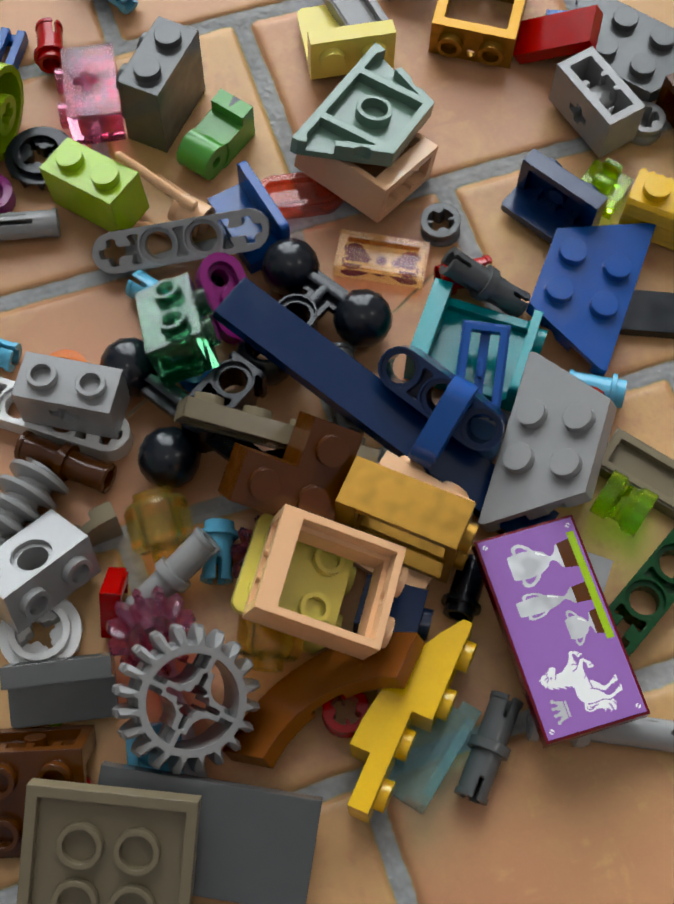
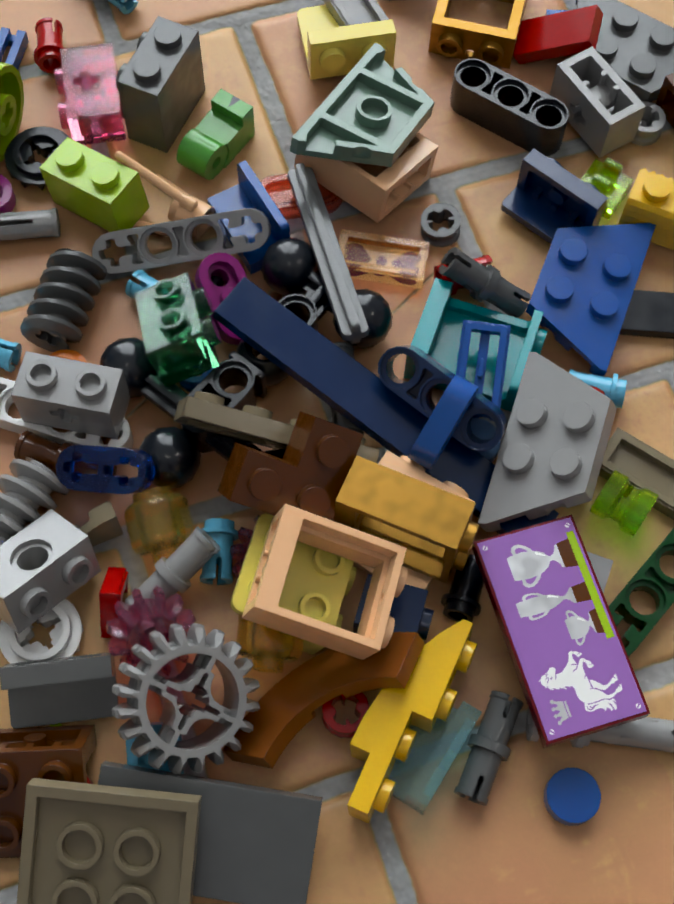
(63, 299): none -> dark grey piece
(105, 480): none -> clear blue beam
(328, 254): none -> axle
(508, 106): none -> black beam
(572, 796): none -> blue tile

